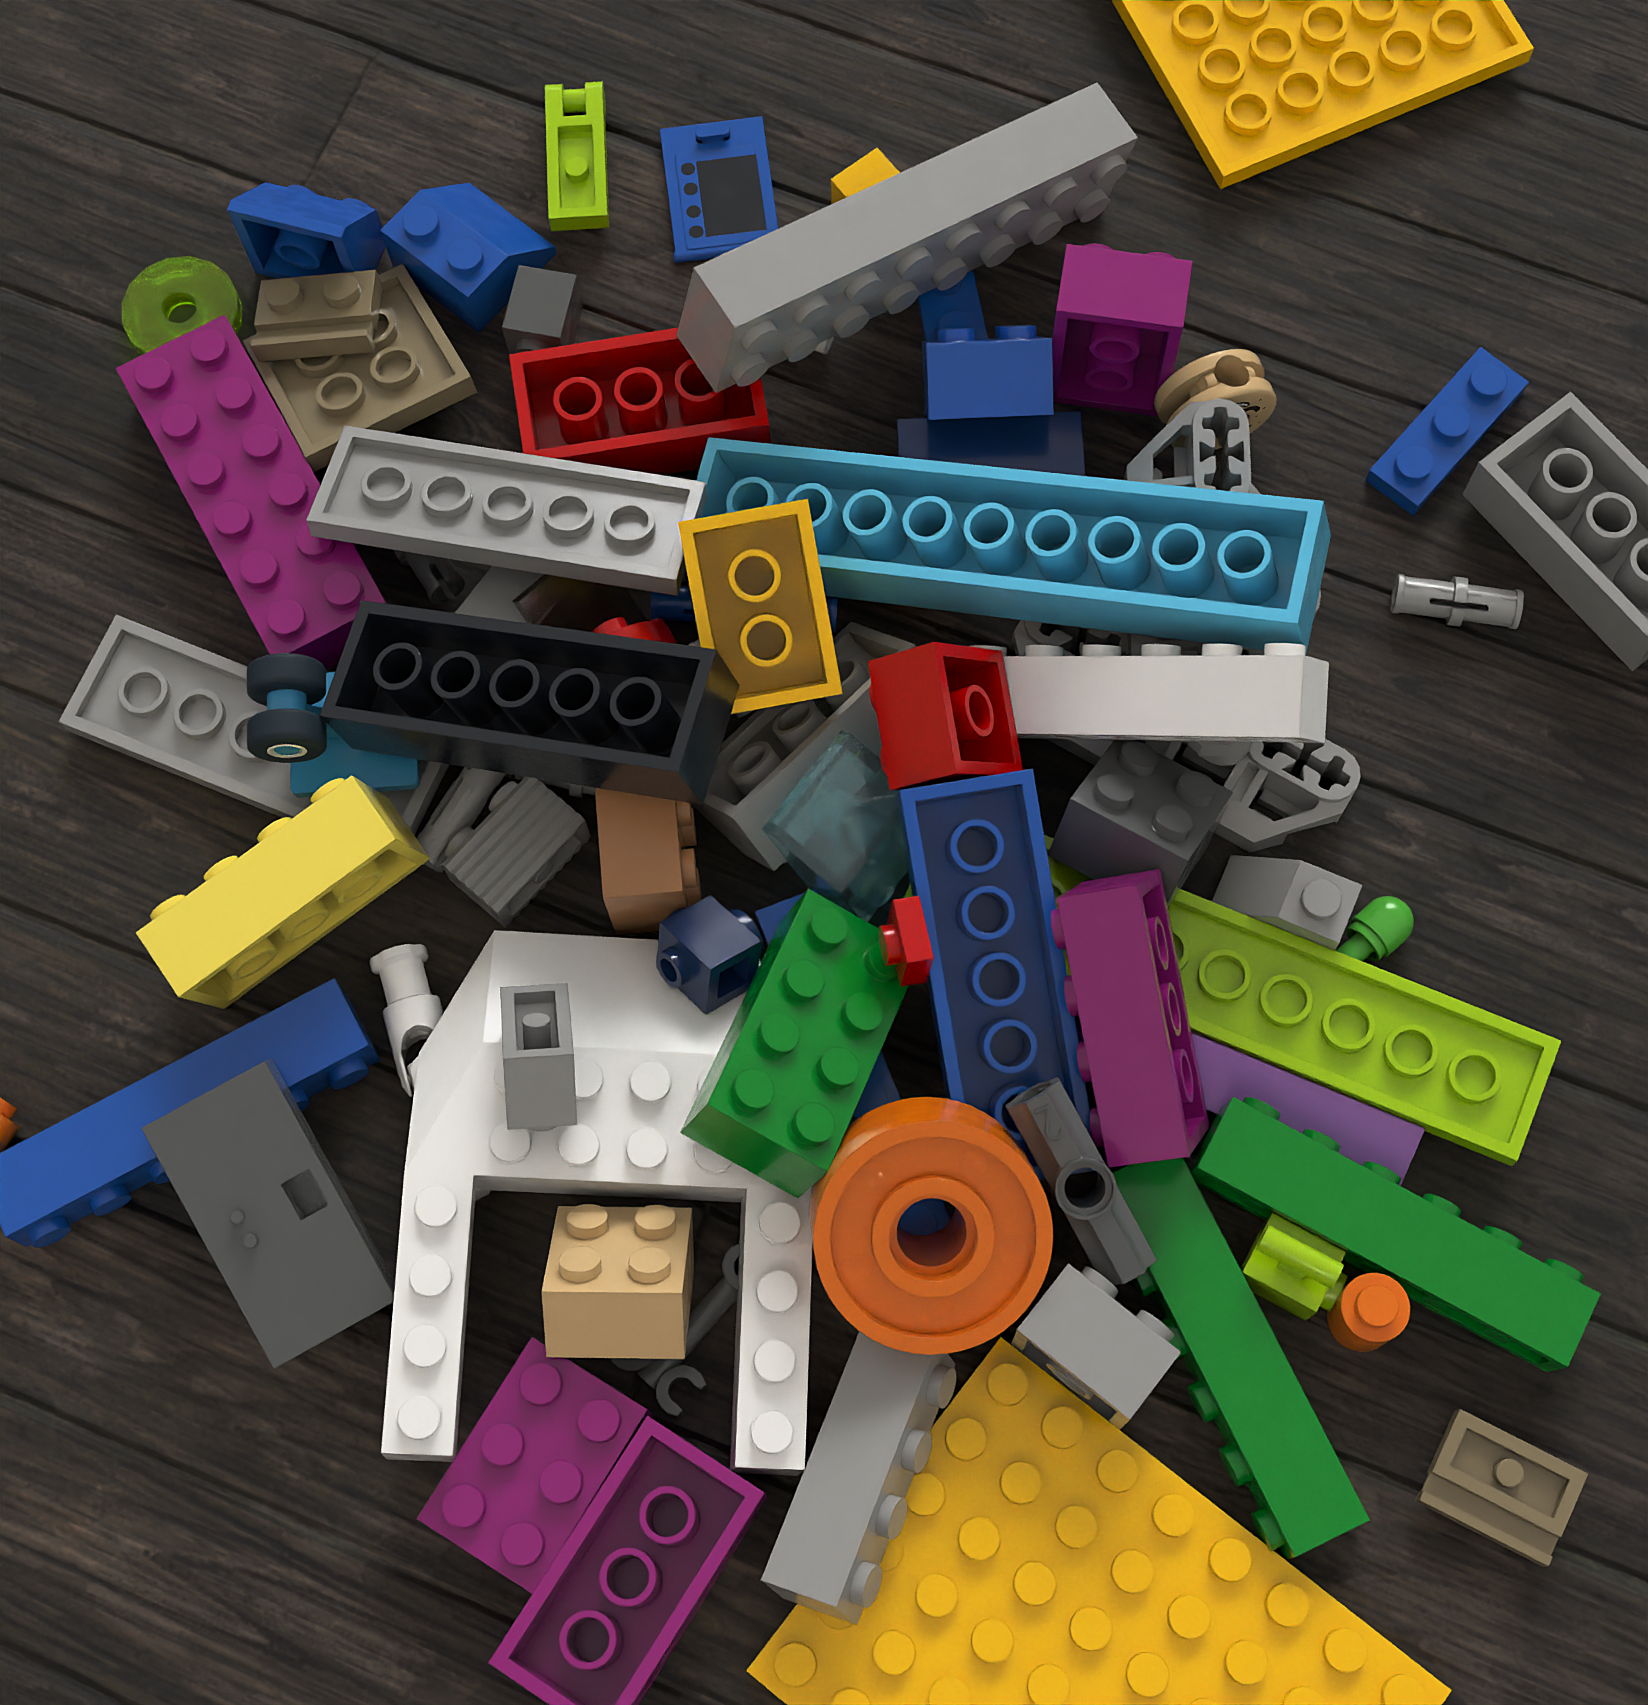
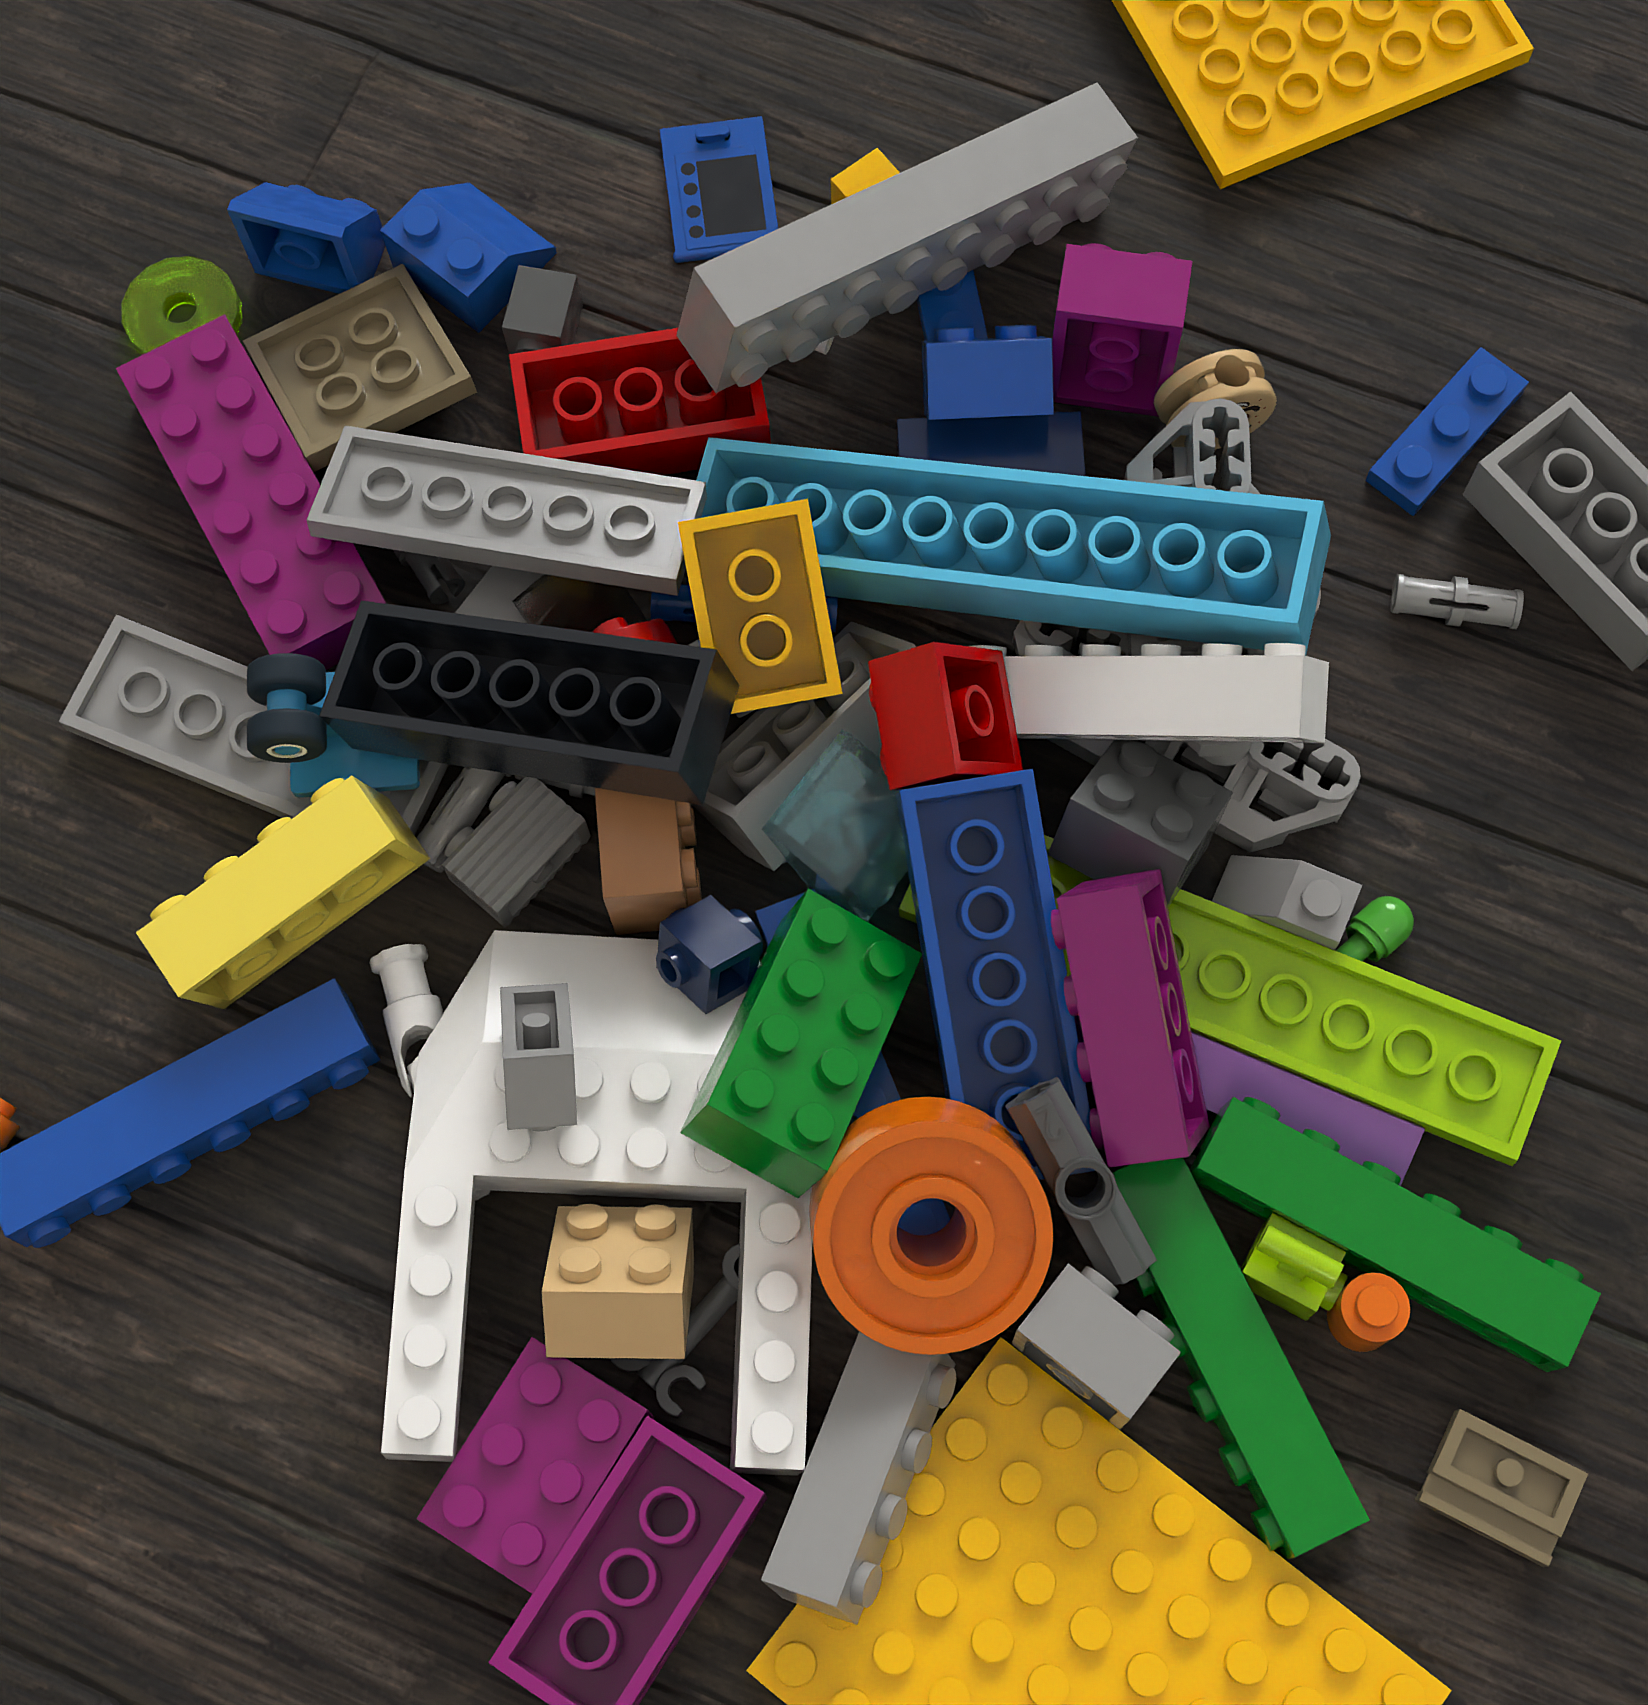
(271, 1212): dark grey brick -> none
(317, 315): dark tan plate -> none
(576, 157): lime plate -> none
(907, 941): red plate -> none

